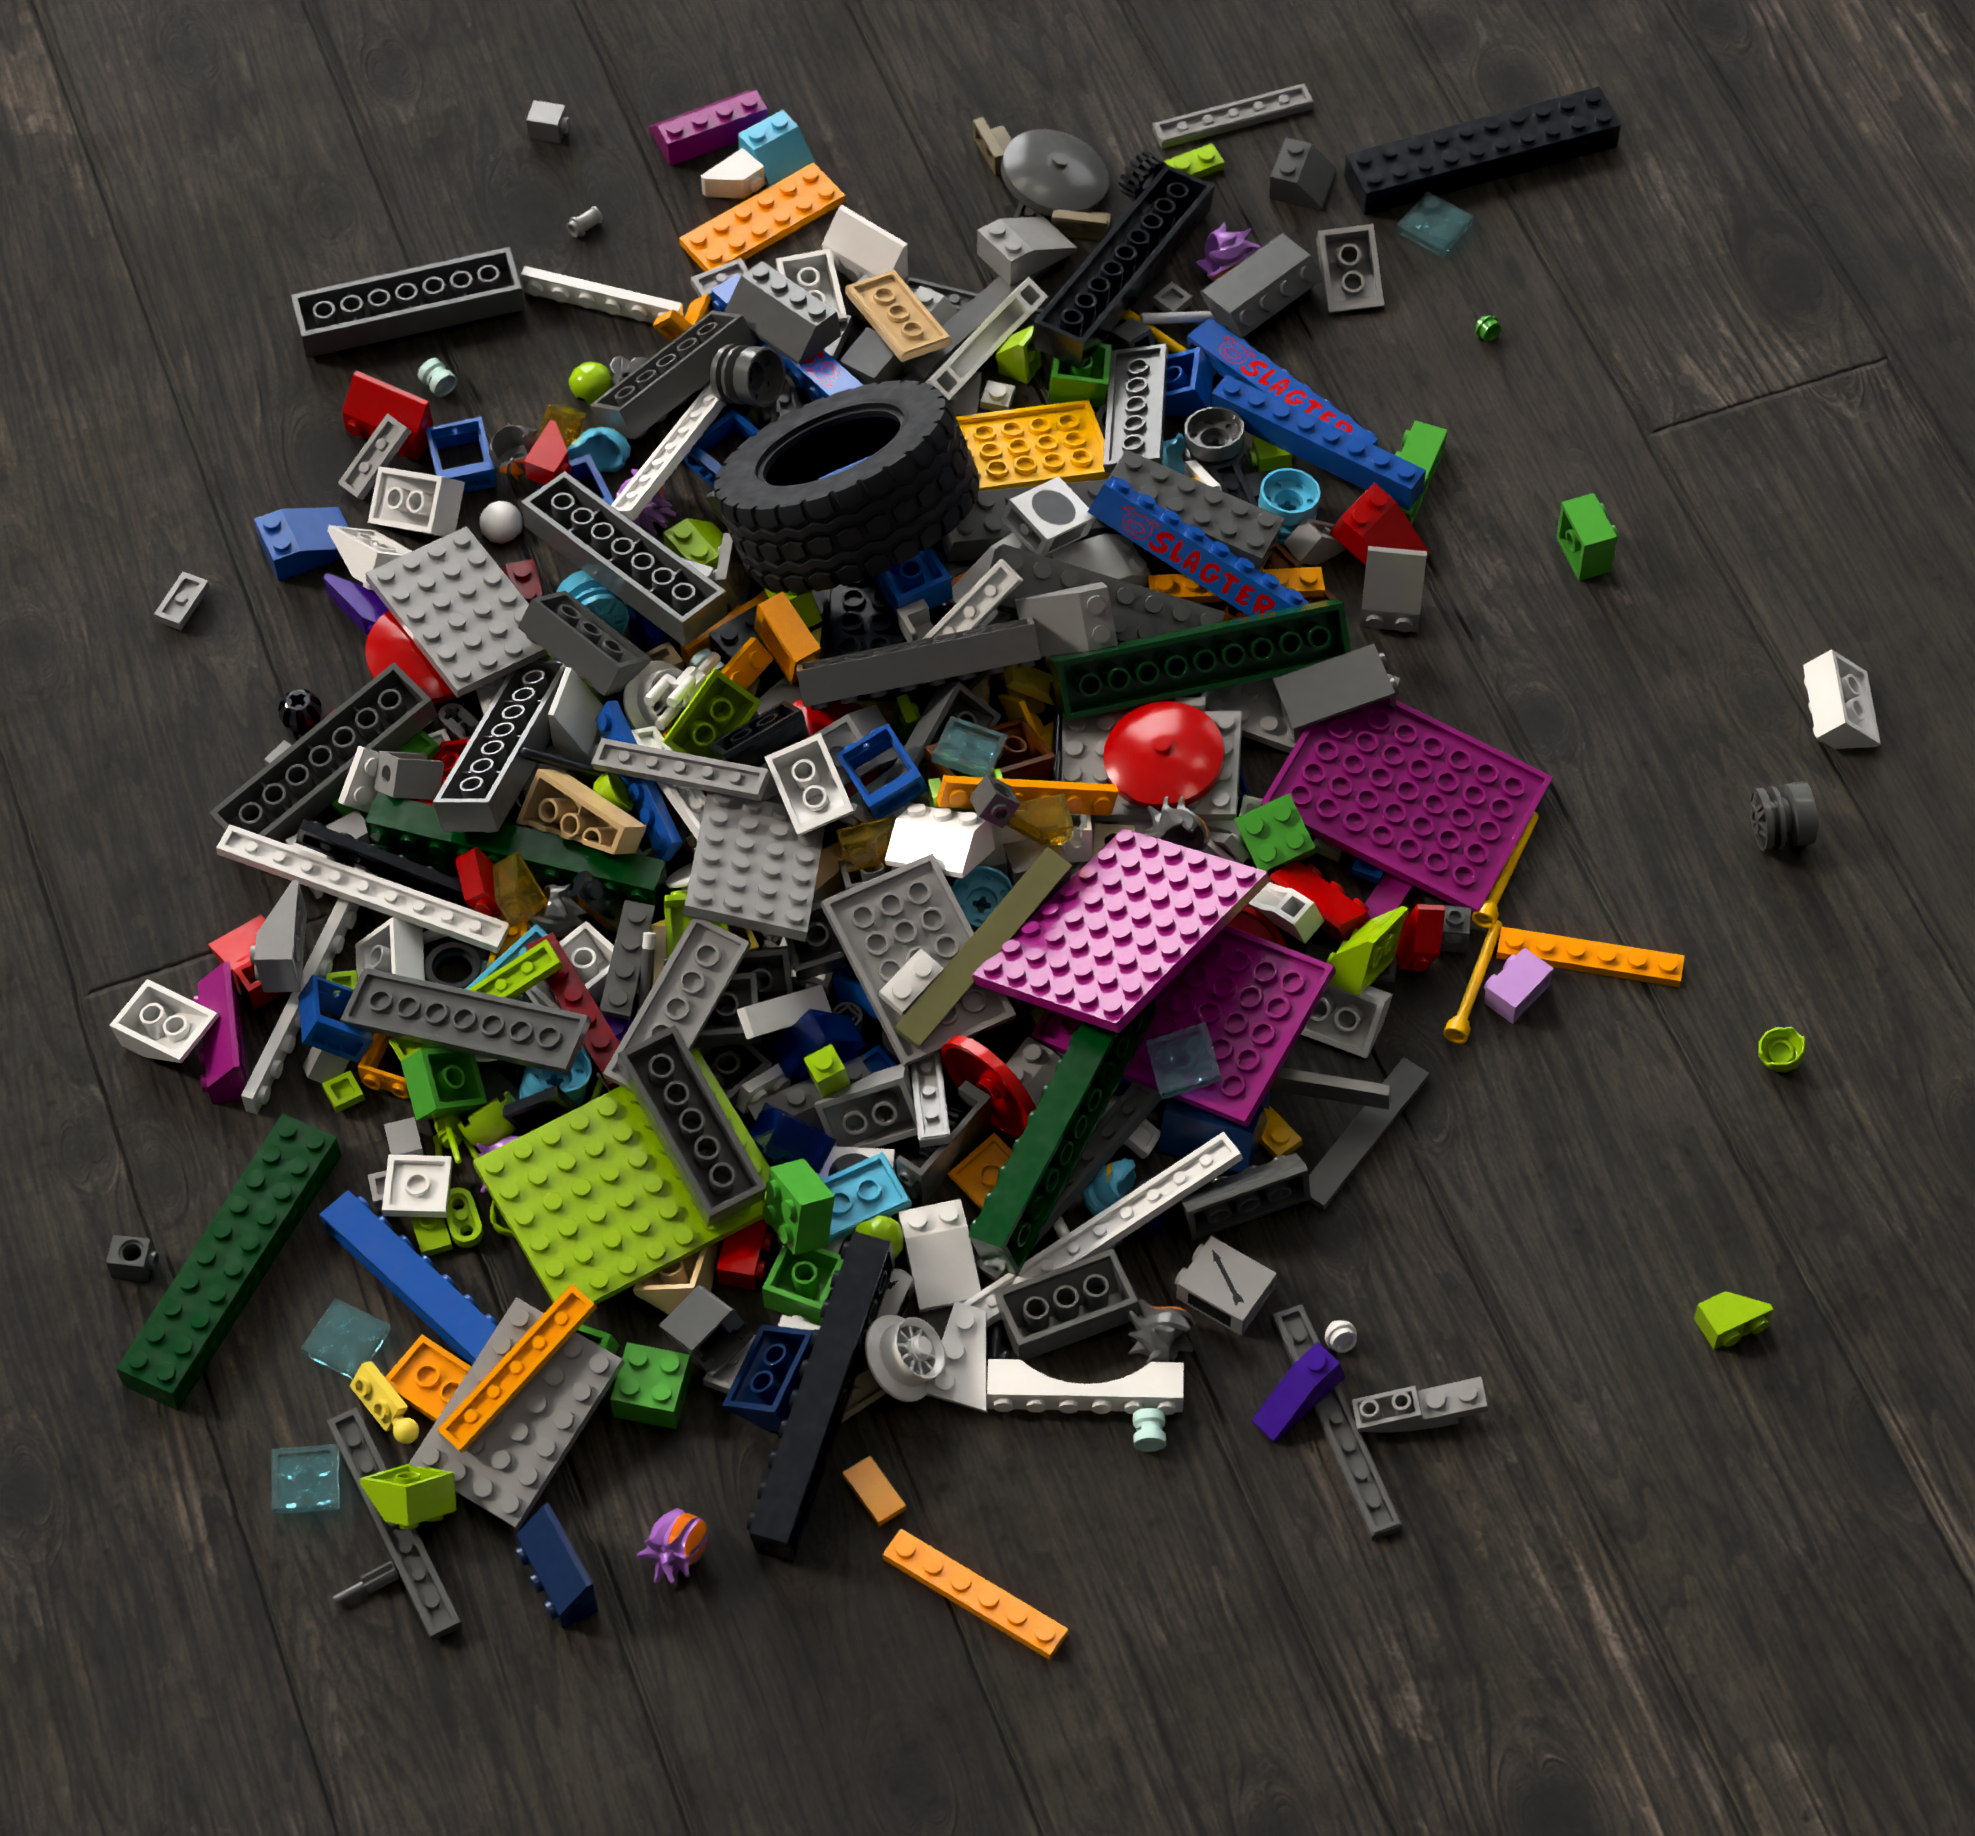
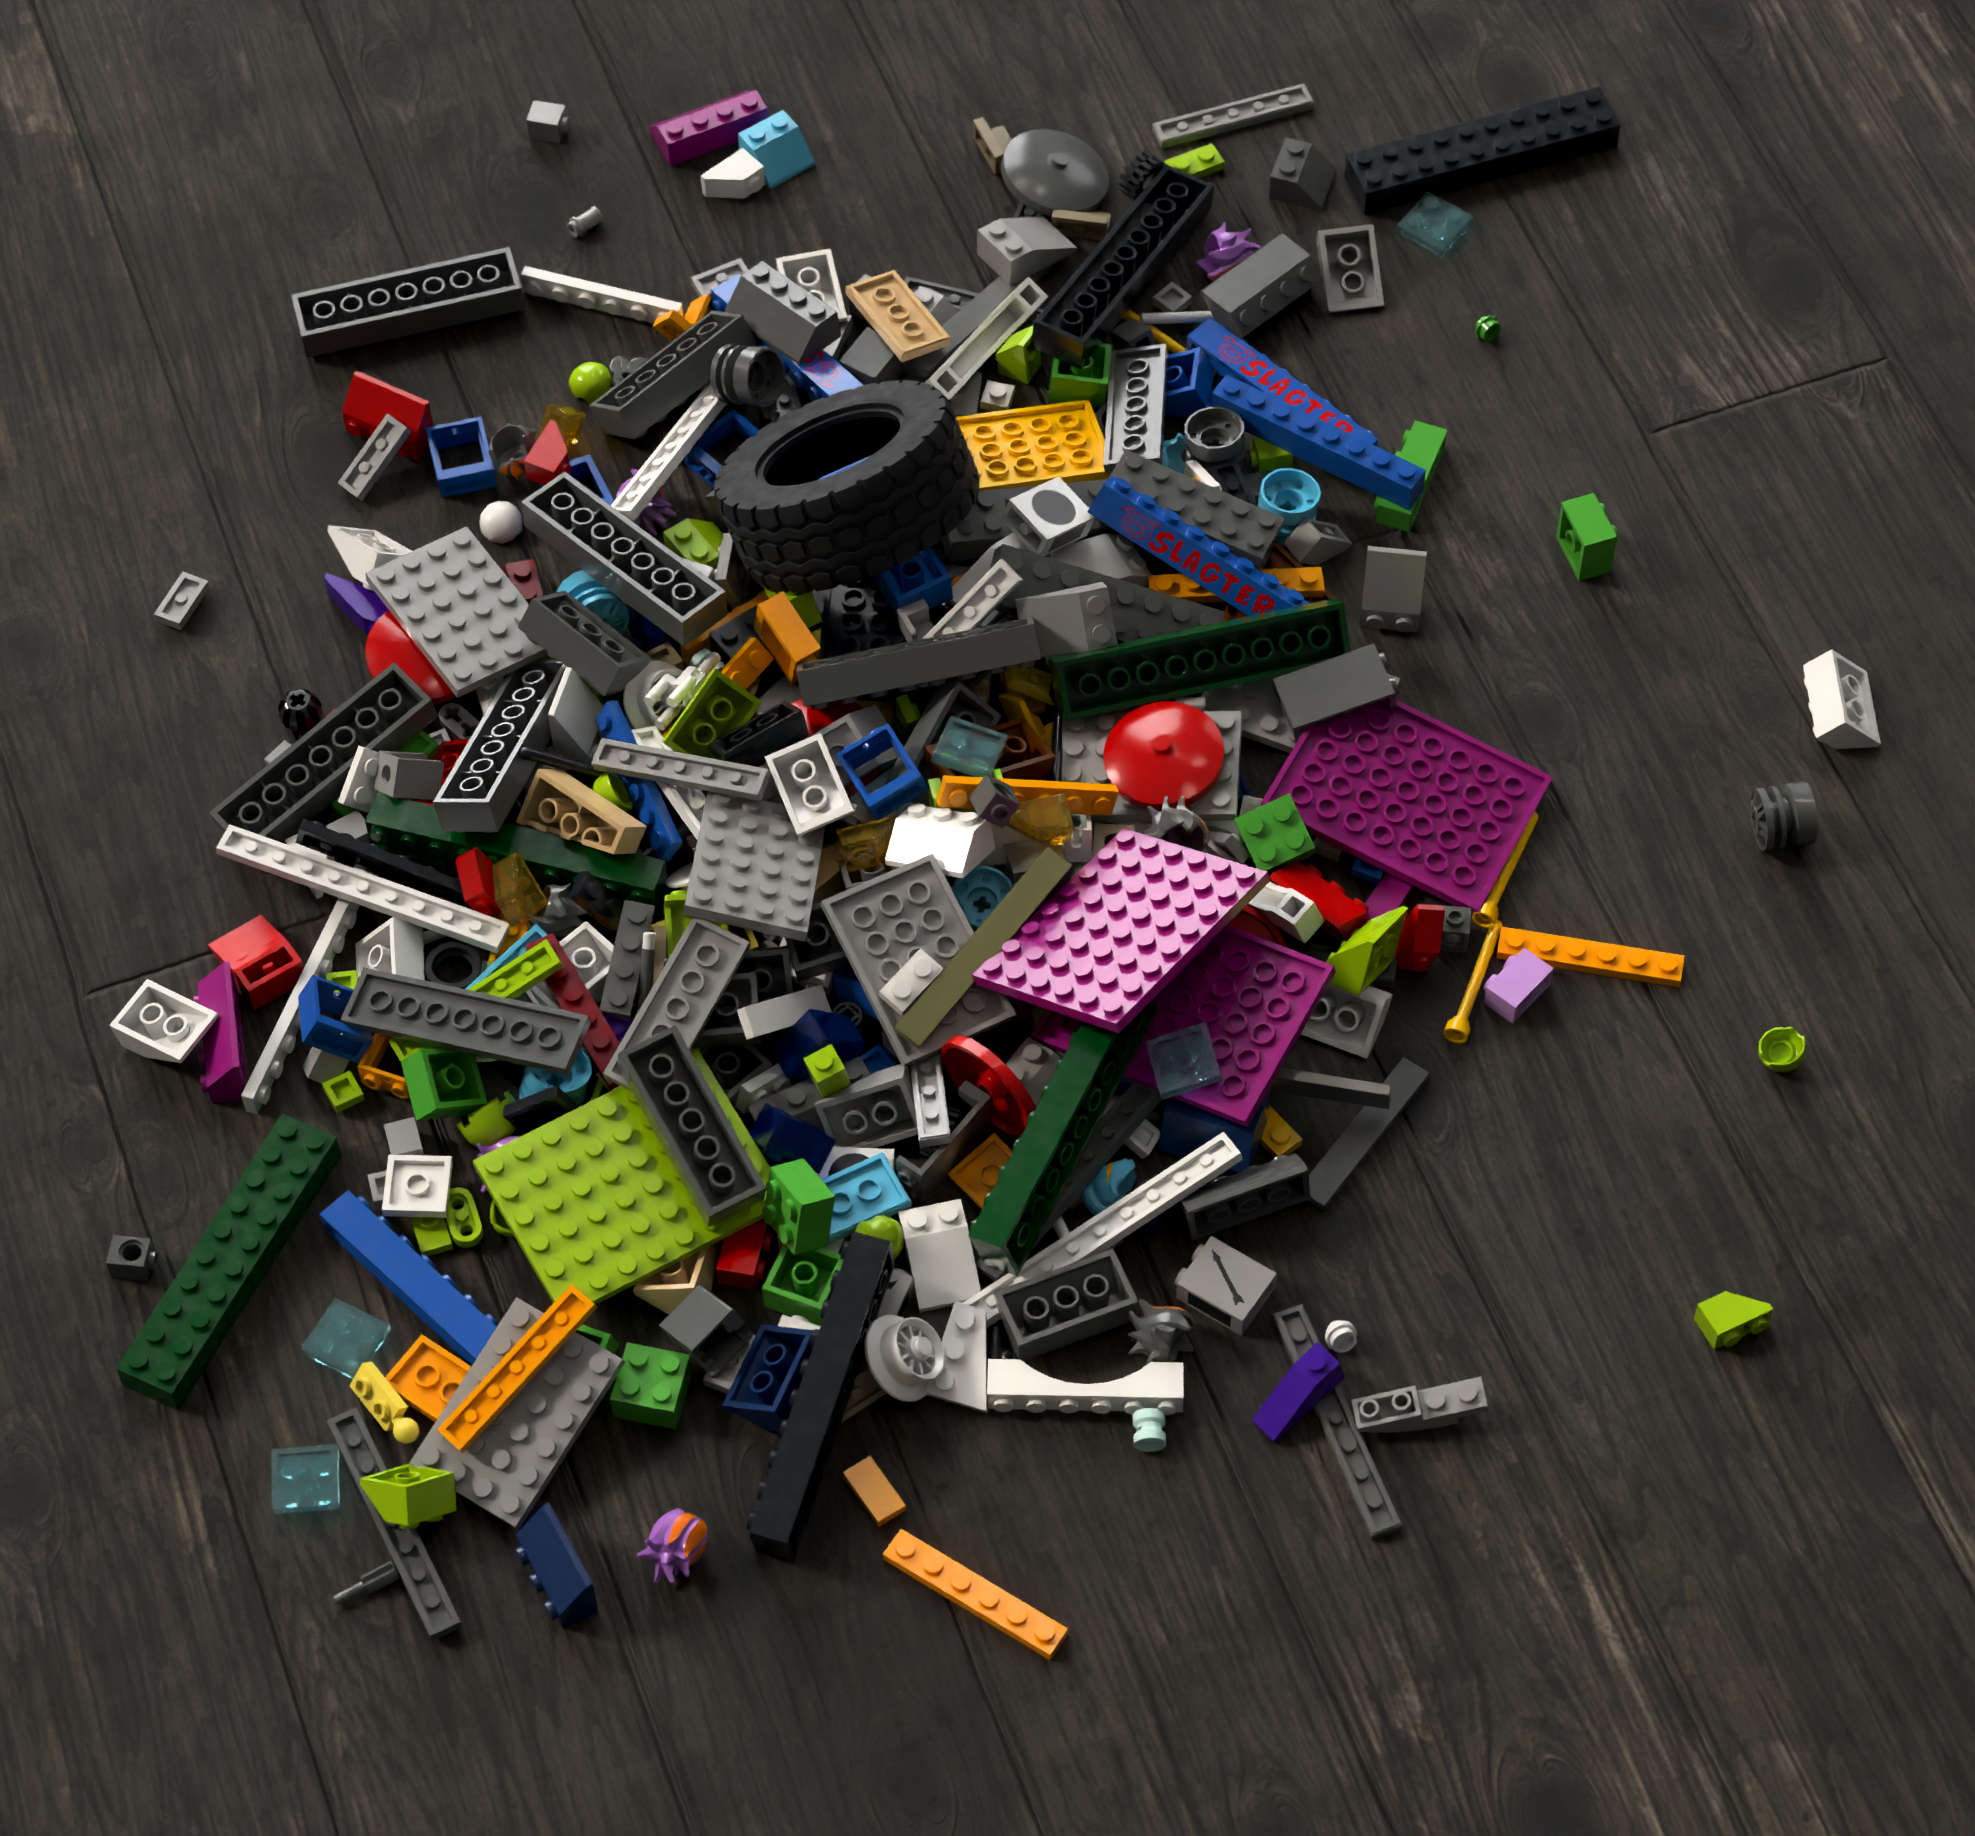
(281, 944): light grey slope -> none
(298, 539): slope -> none
(416, 501): white slope -> none
(437, 377): light aqua wheel -> none
(450, 1137): lime plant -> none
(605, 445): medium azure hair -> none
(763, 218): light orange plate -> none
(863, 247): white slope -> none
(1376, 522): red slope -> none

